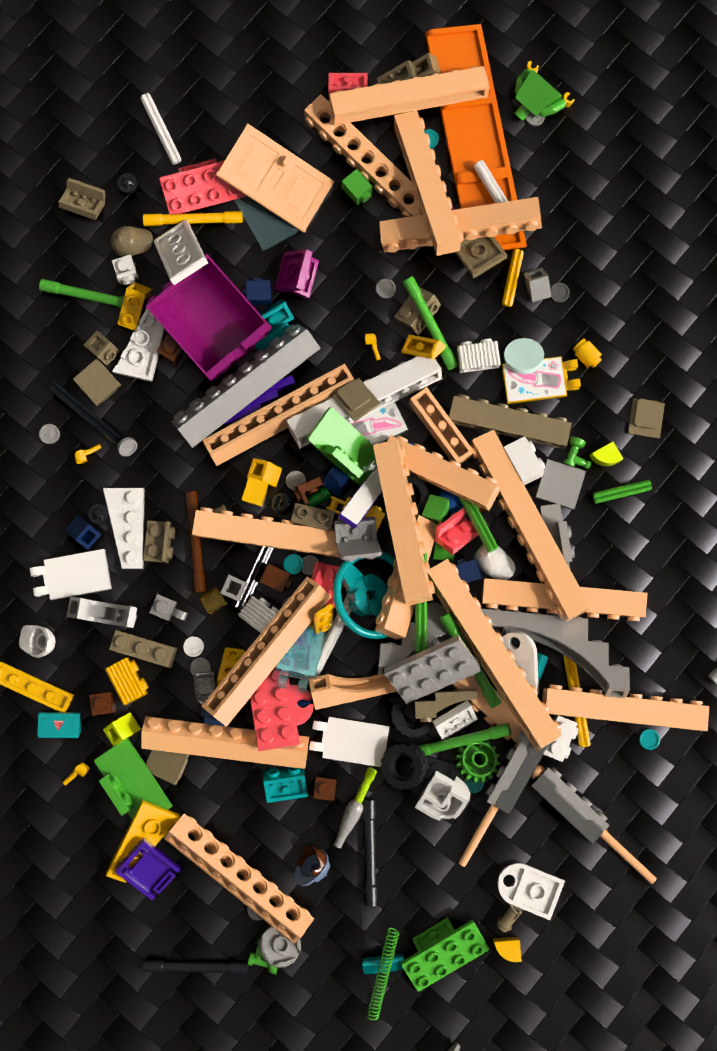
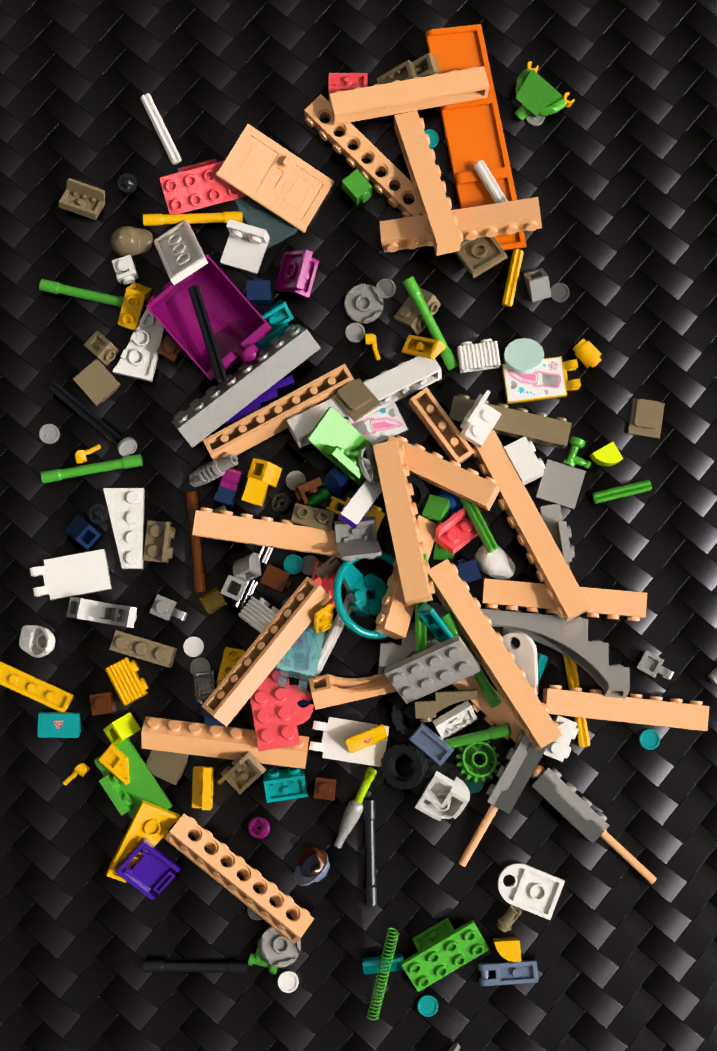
(59, 474): none -> bright green piece
(116, 763): none -> yellow tile
(202, 787): none -> yellow bracket
(207, 334): none -> black axle
(212, 470): none -> light grey hinge
(228, 487): none -> leg
(244, 246): none -> white bracket
(244, 772): none -> dark tan bracket
(247, 567): none -> light grey brick
(249, 353): none -> magenta tile
(259, 827): none -> magenta tile
(288, 981): none -> white piece
(327, 567): none -> dark tan pin
(355, 332): none -> light grey piece
(364, 303): none -> light grey tile
(366, 738): none -> yellow slope
(368, 465): none -> light grey wheel
(427, 1005): none -> teal piece
(431, 744): none -> sand blue tile
(434, 622): none -> teal slope
(479, 421): none -> white bracket
(508, 972): none -> sand blue plate
(652, 664): none -> light grey plate

